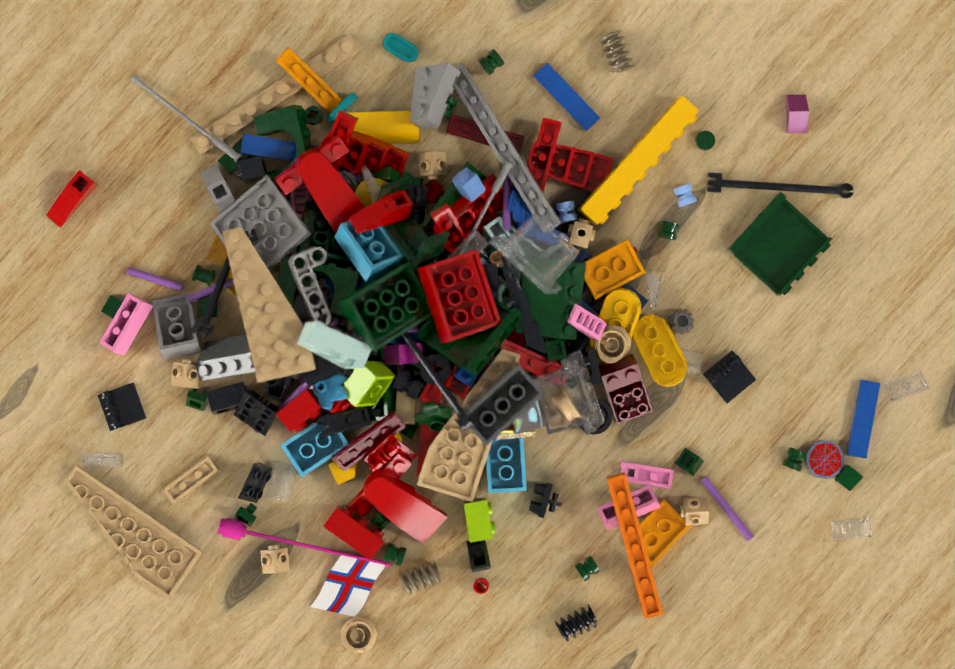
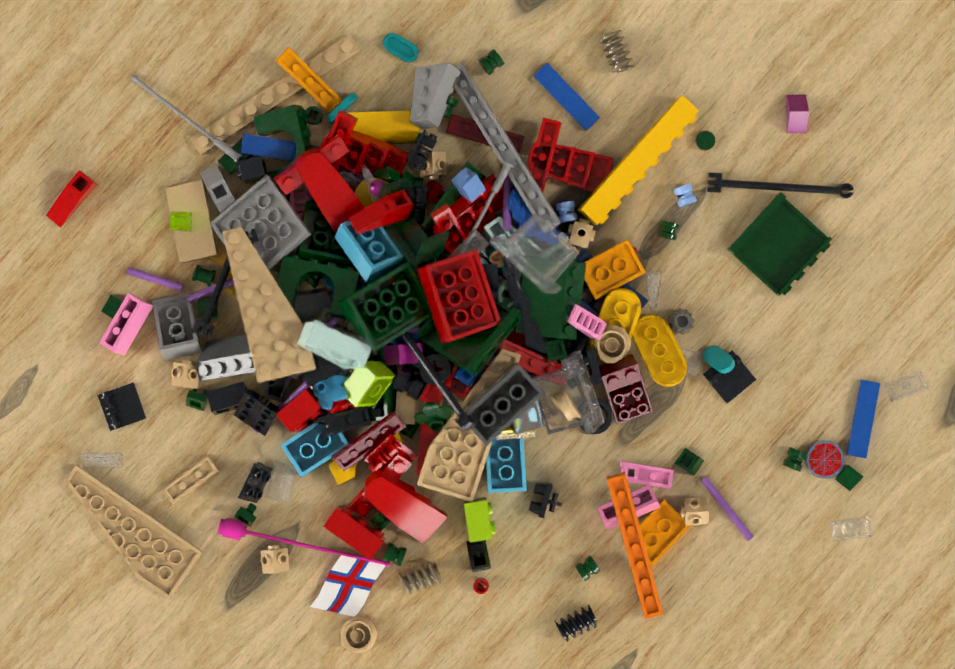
(181, 221): none -> clear neon green brick
(201, 241): none -> tan tile
(313, 287): light grey beam -> none
(375, 187): none -> magenta hinge
(422, 140): none -> black hinge
(718, 359): none -> teal tile

